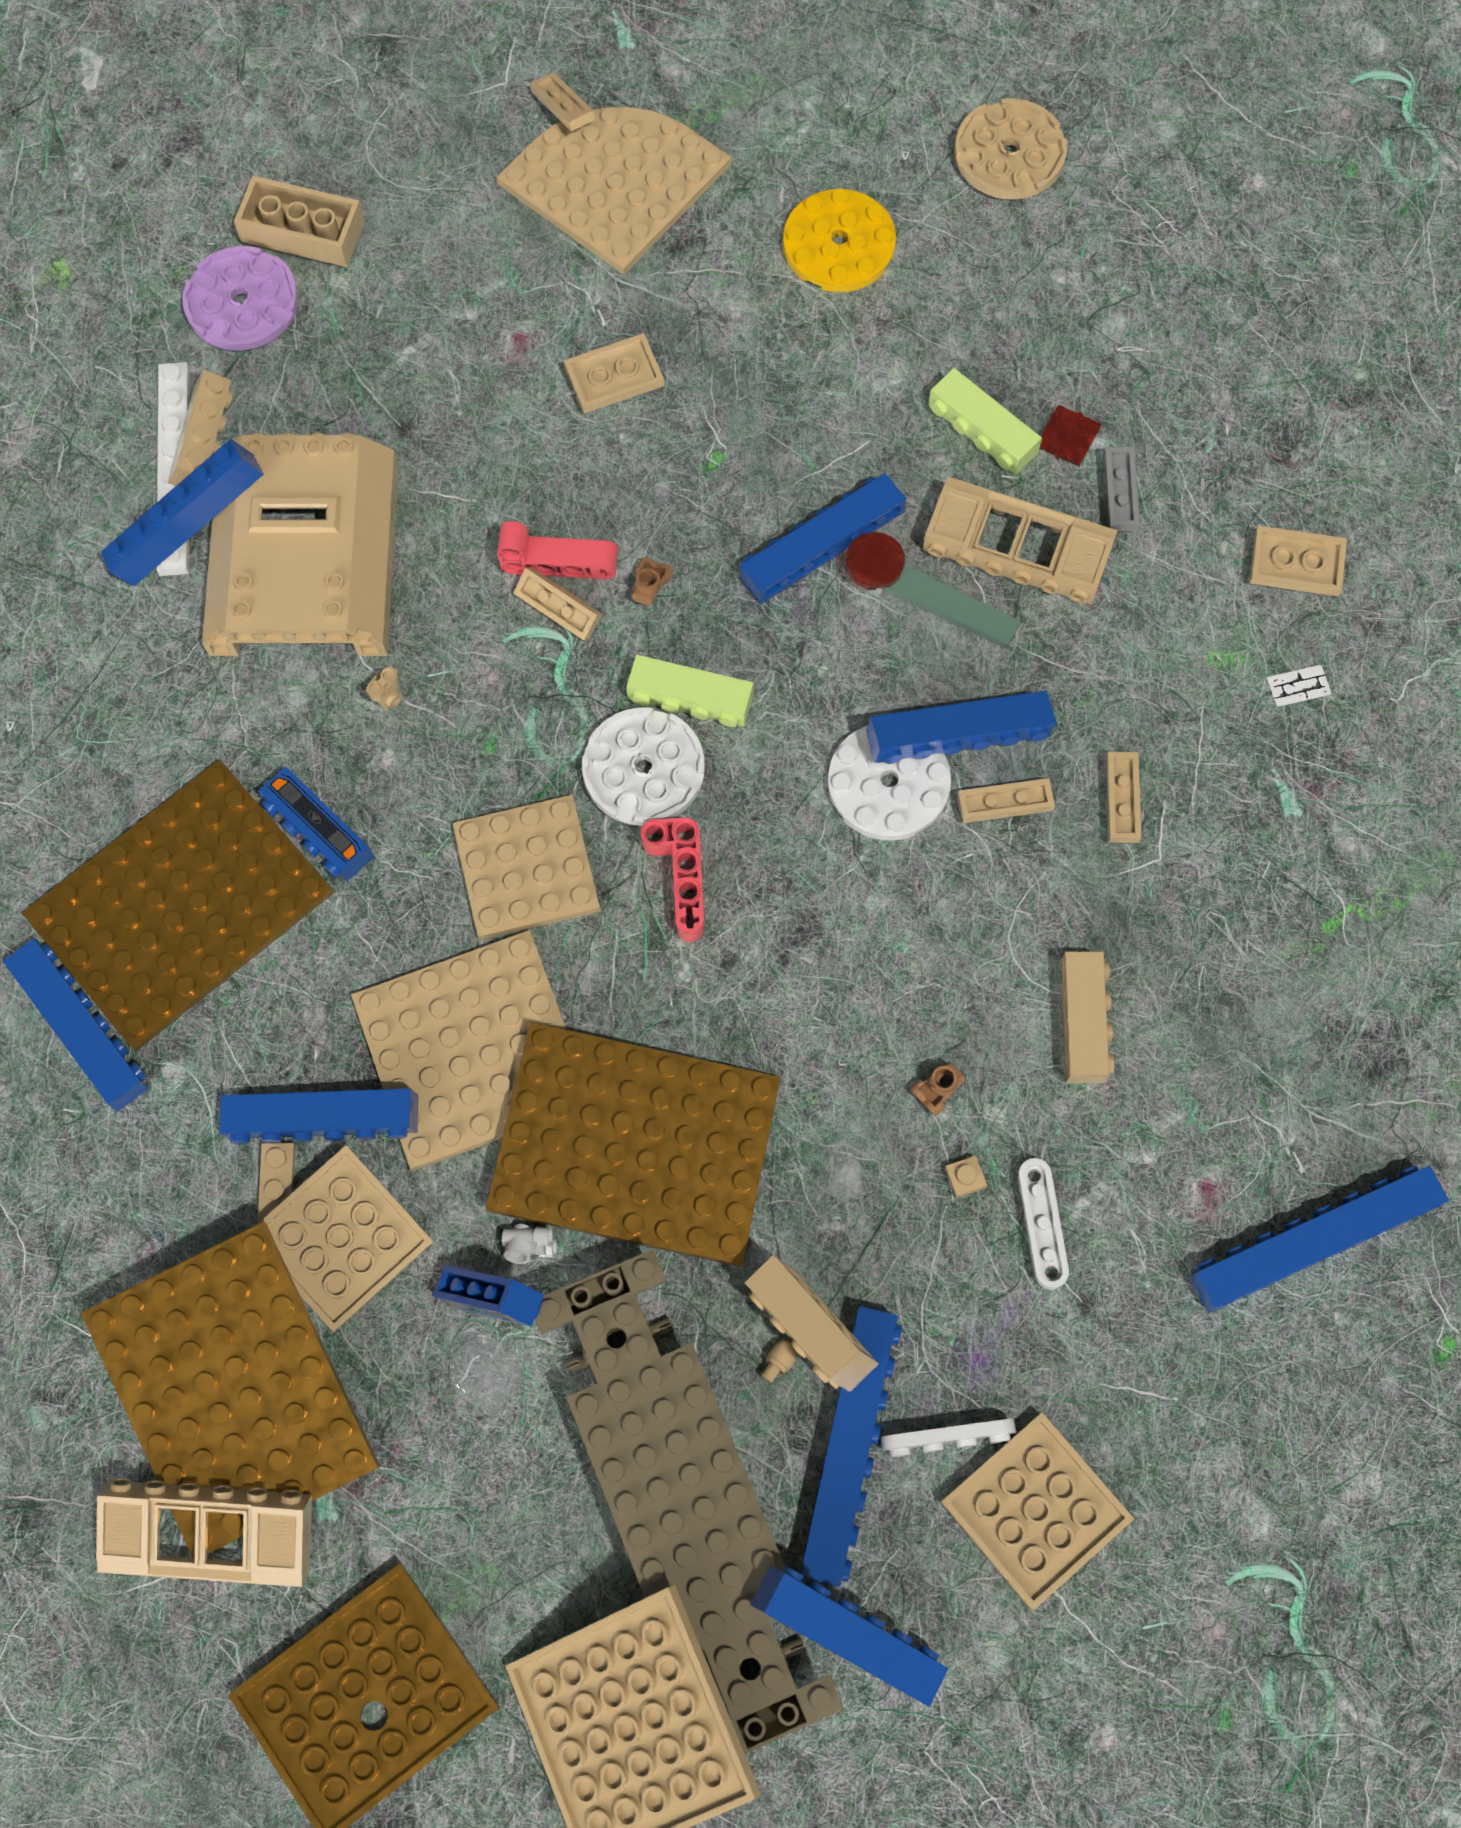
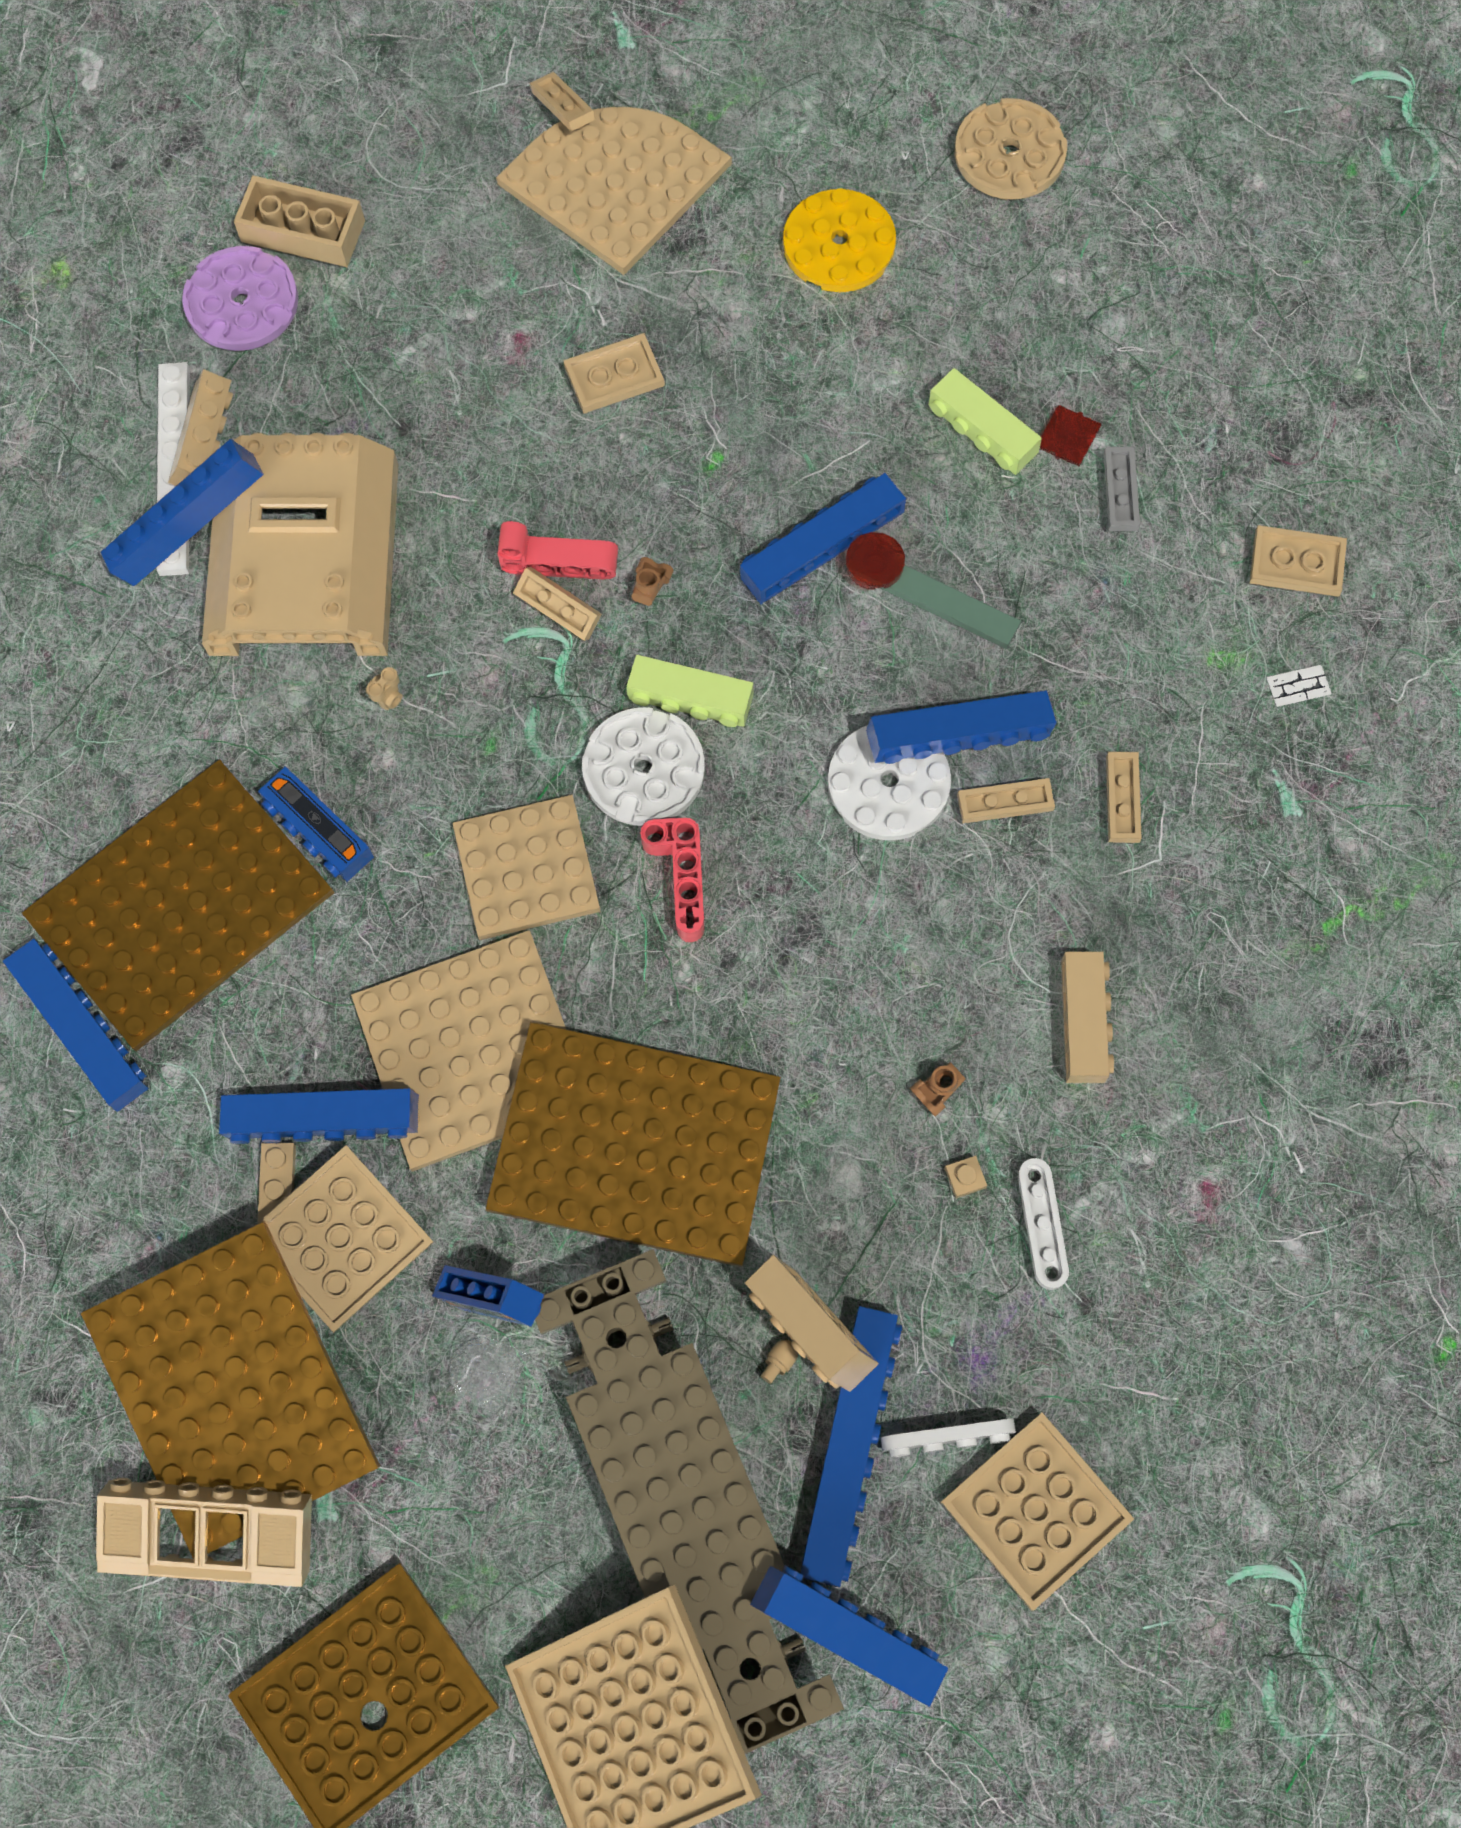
(524, 1241): white plate -> none
(1074, 565): tan window -> none
(1319, 1238): blue brick -> none

